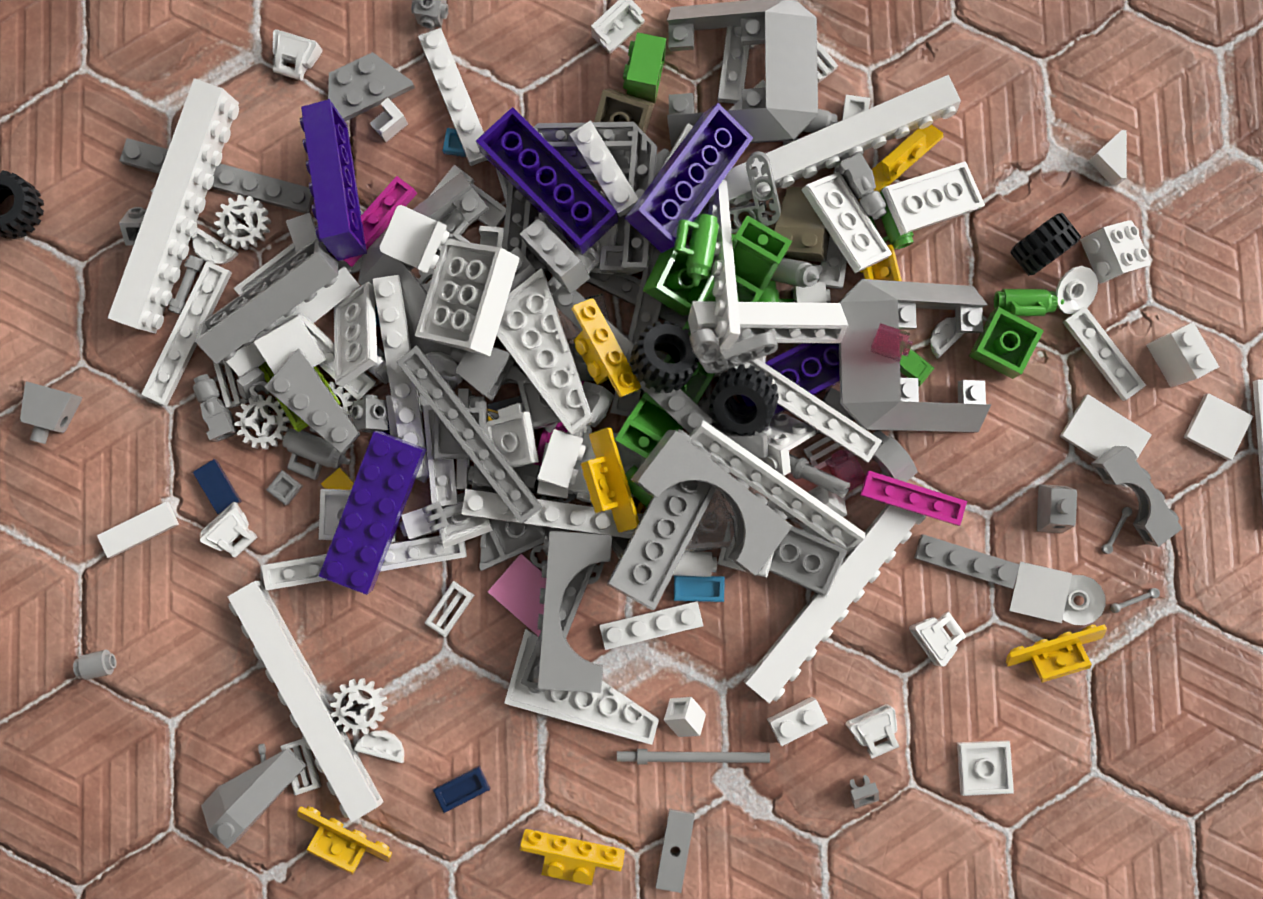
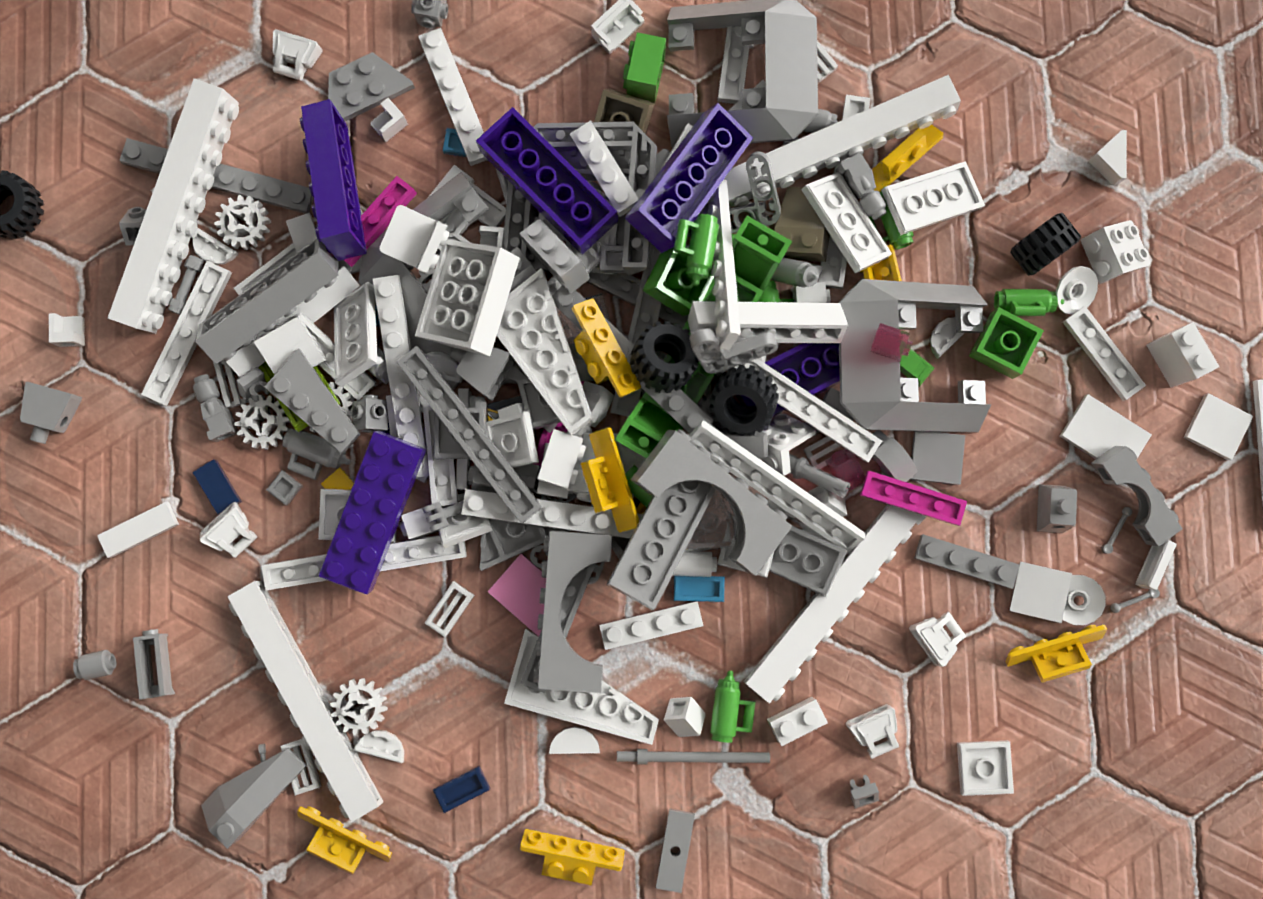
(66, 330): none -> white panel
(144, 665): none -> light grey window
(574, 741): none -> white tile
(726, 710): none -> bright green piece
(938, 457): none -> light grey tile
(1155, 565): none -> white tile

